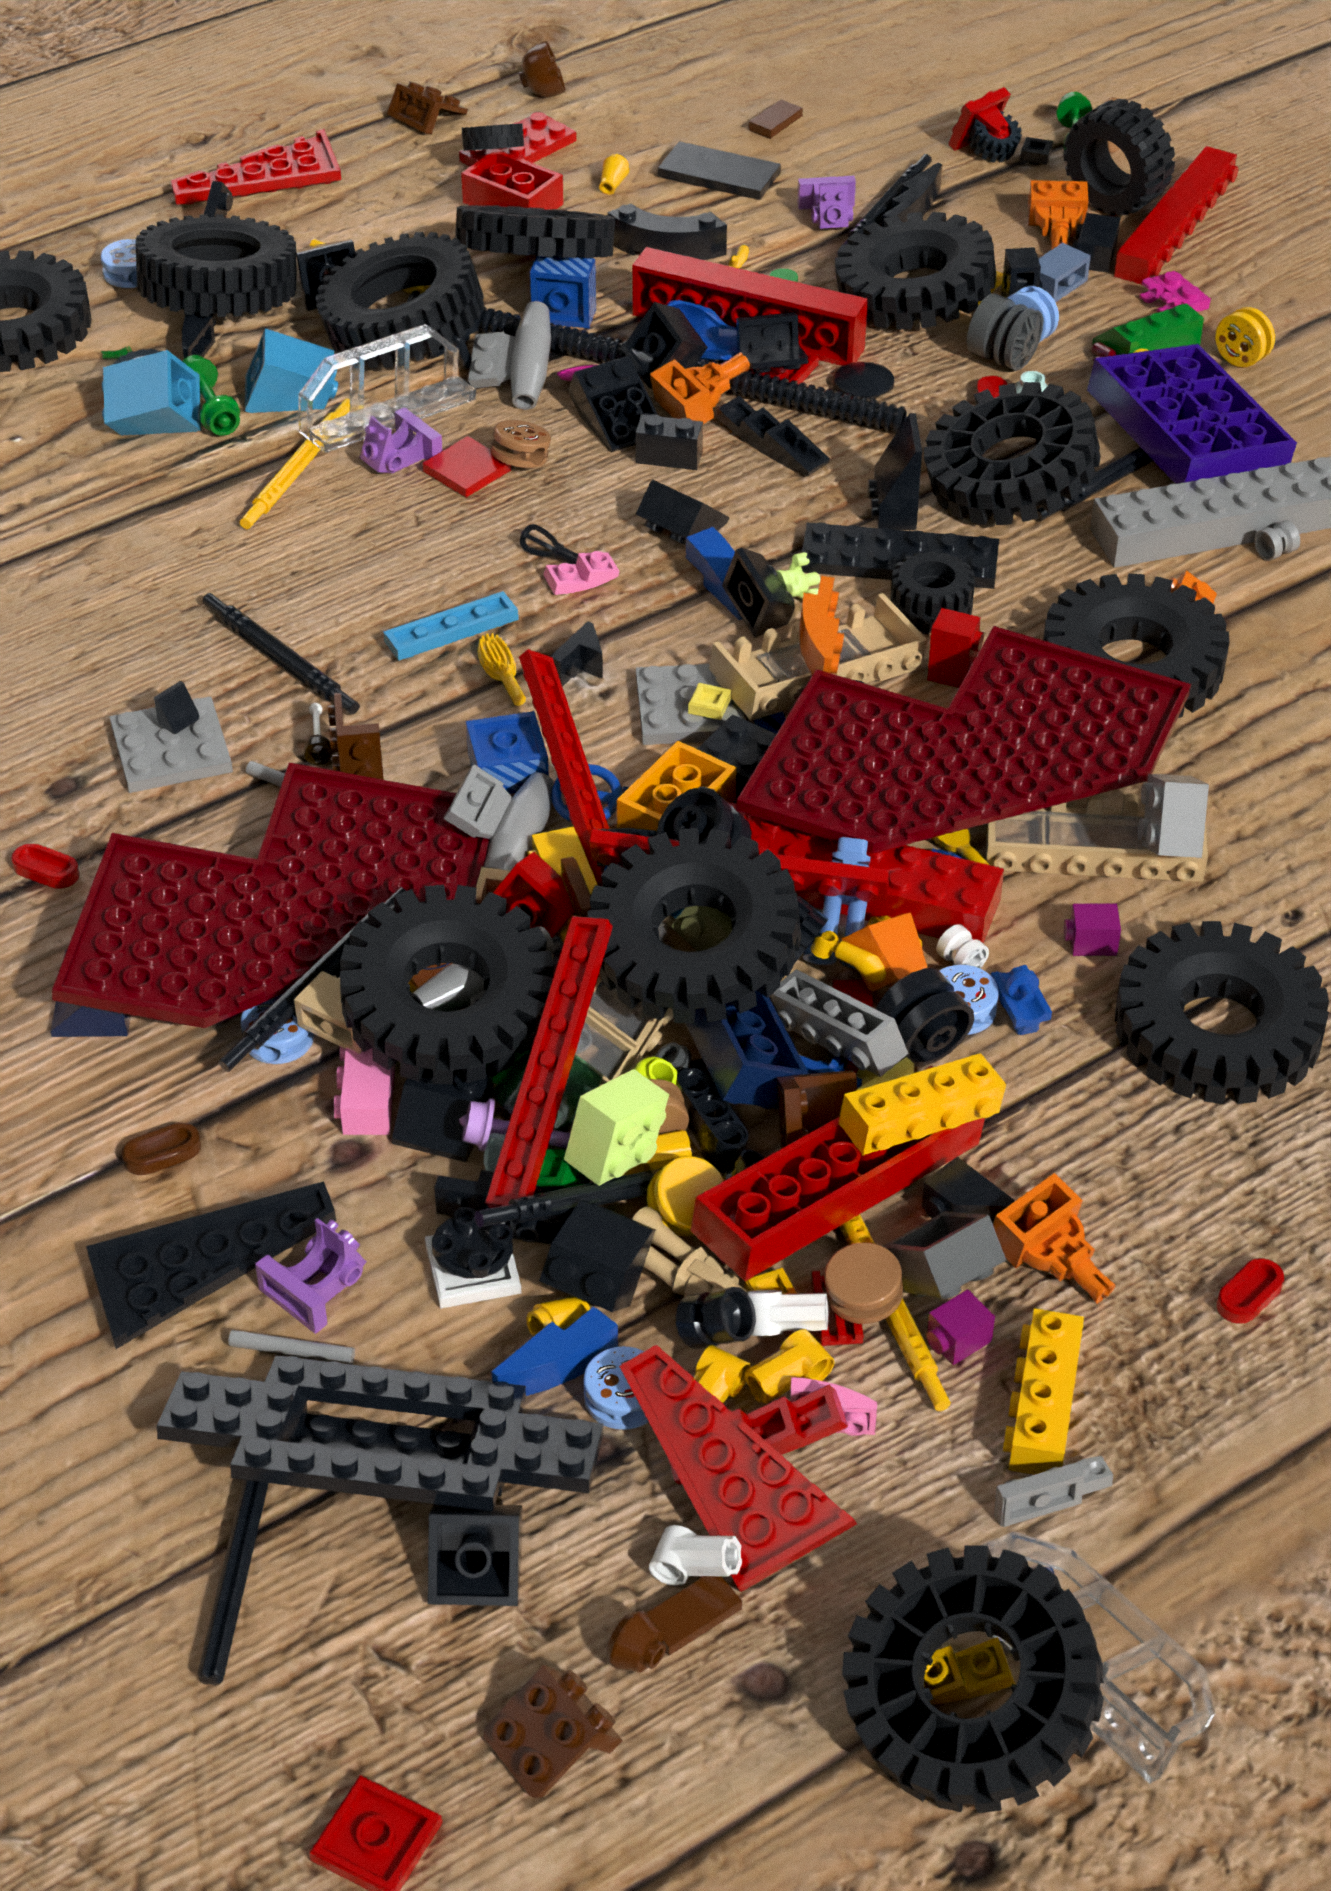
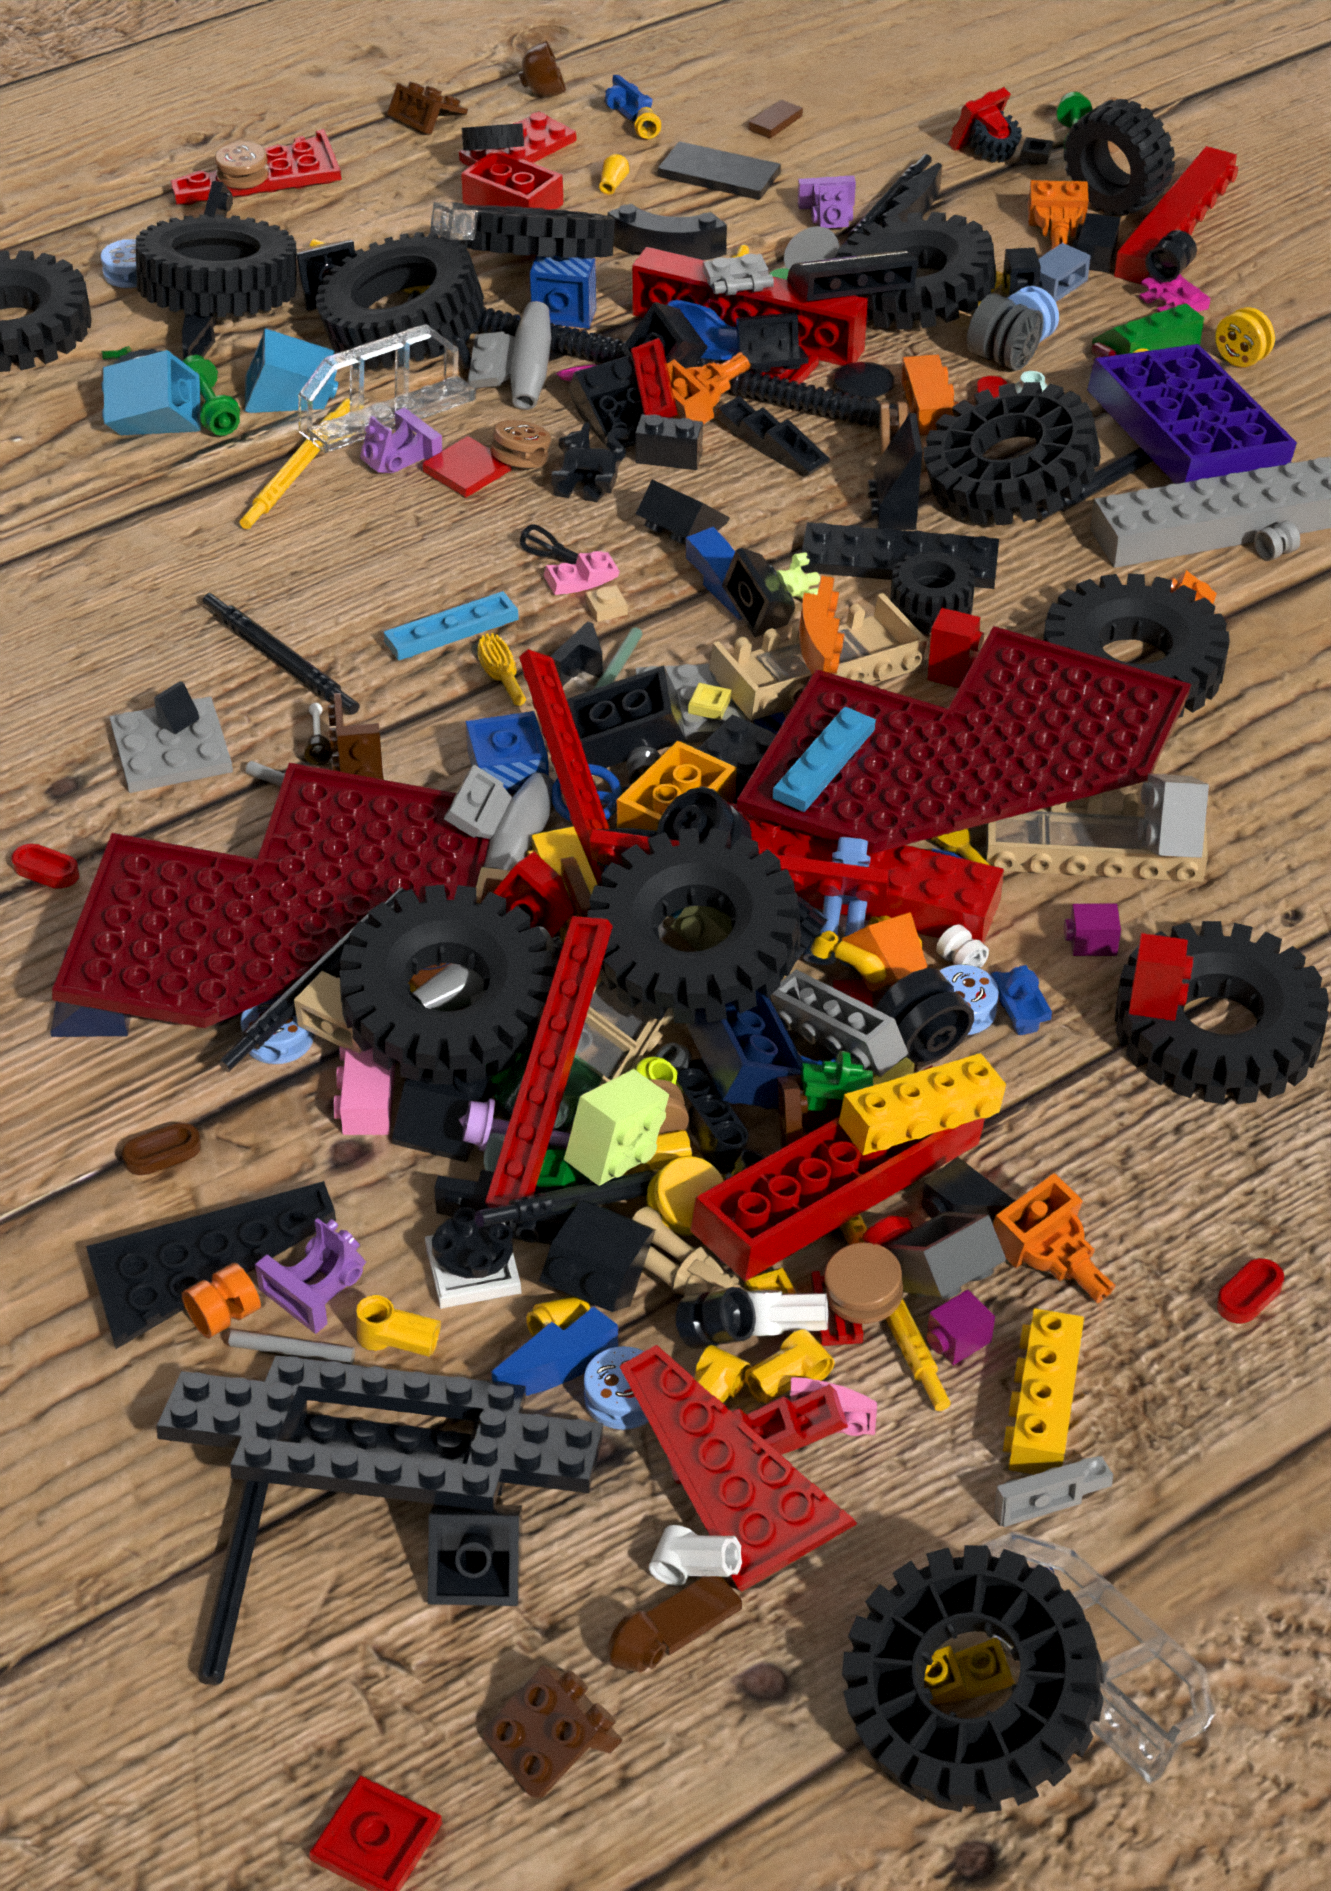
(226, 1297): none -> orange wheel
(241, 165): none -> medium nougat head
(383, 1326): none -> yellow piece
(453, 220): none -> clear brick
(587, 465): none -> black animal
(606, 603): none -> tan plate
(620, 657): none -> sand green bar
(626, 98): none -> blue hips
(628, 716): none -> black brick
(639, 761): none -> dark grey wheel
(647, 124): none -> yellow cone
(654, 379): none -> red tile
(737, 274): none -> light grey plate
(811, 245): none -> light grey piece
(824, 759): none -> dark azure plate
(833, 1080): none -> green hips
(854, 275): none -> black brick
(887, 1230): none -> red tile
(890, 422): none -> medium nougat head
(927, 390): none -> orange brick
(1159, 977): none -> red brick
(1171, 256): none -> black wheel

